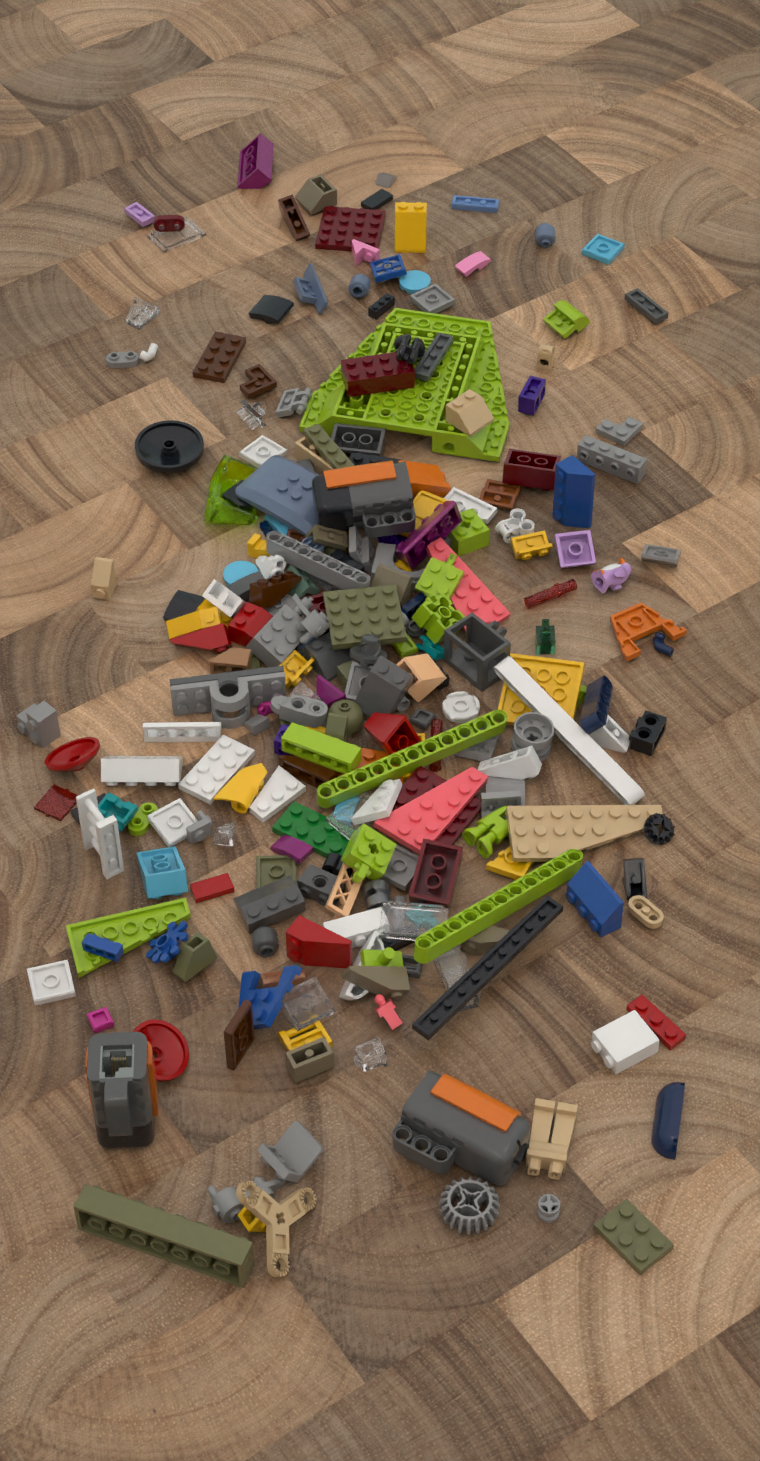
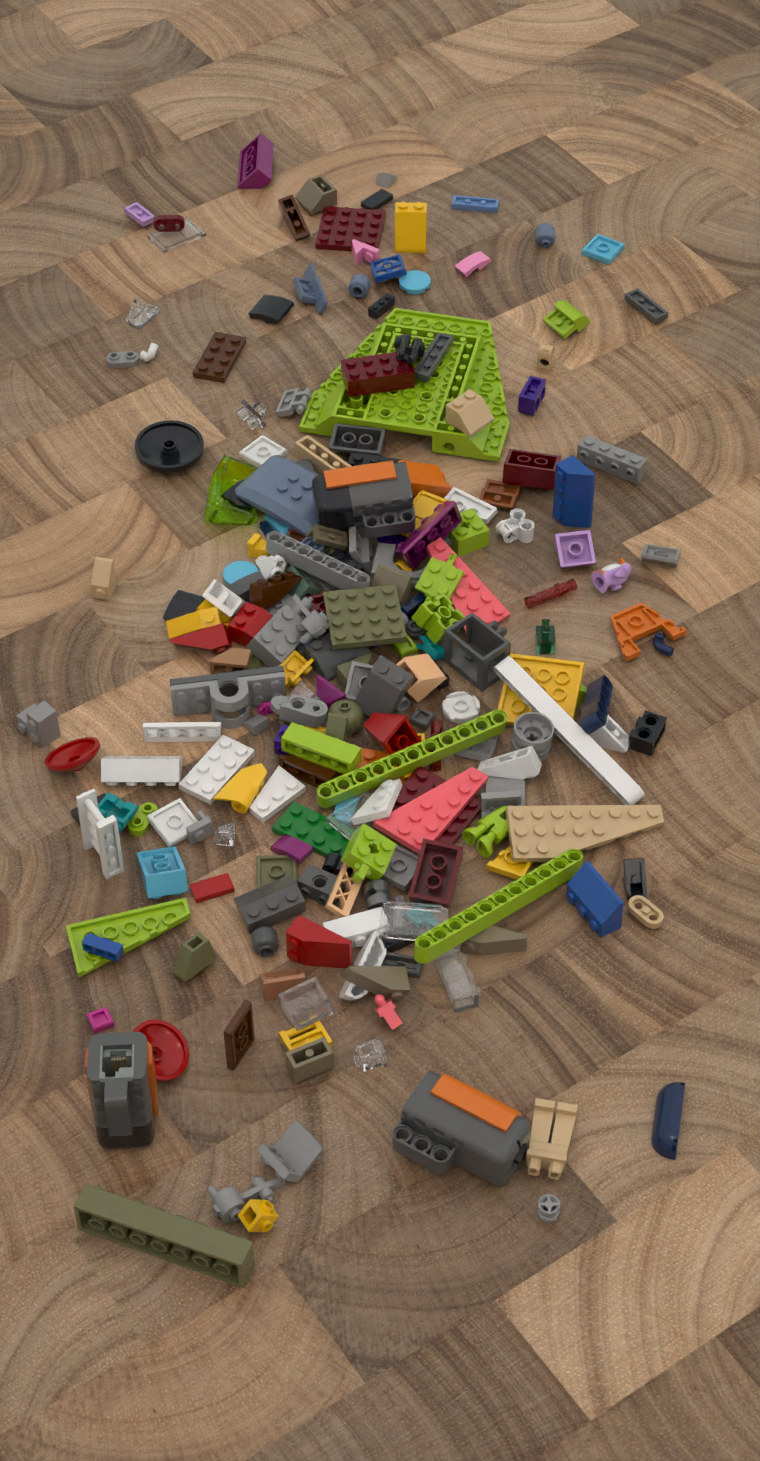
(51, 982): white tile -> none
(56, 802): clear red piece -> none
(167, 944): blue animal -> none
(259, 382): reddish brown plate -> none
(266, 1001): blue wing -> none
(277, 1234): tan piece -> none
(327, 447): olive plate -> none
(368, 650): dark grey plate -> none
(384, 957): lime tile -> none
(432, 299): light grey plate -> none
(471, 1197): light grey gear -> none
(487, 968): black plate -> none
(530, 545): yellow bracket -> none
(619, 434): light grey plate -> none
(625, 1042): white brick -> none
(633, 1236): olive plate -> none
(652, 832): black gear -> none
(661, 1025): red plate -> none

